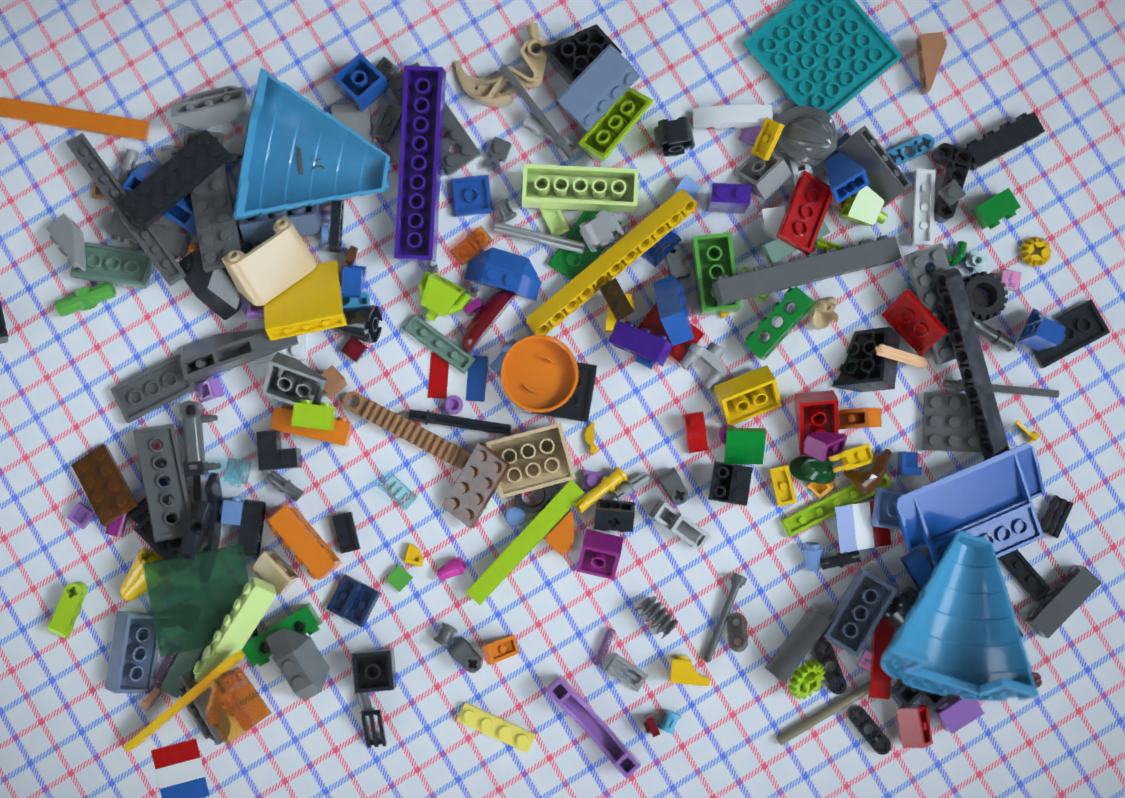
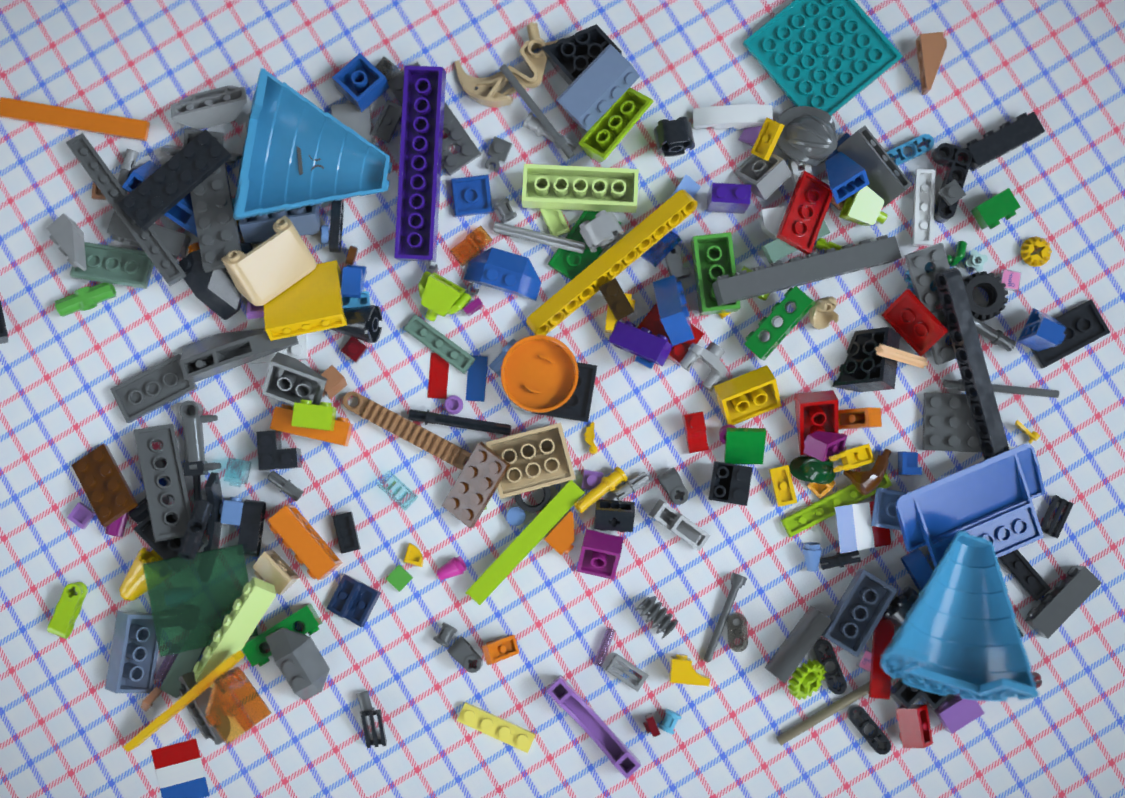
(210, 389): medium lavender slope -> none
(374, 670): black brick -> none
(485, 319): dark red brick -> none

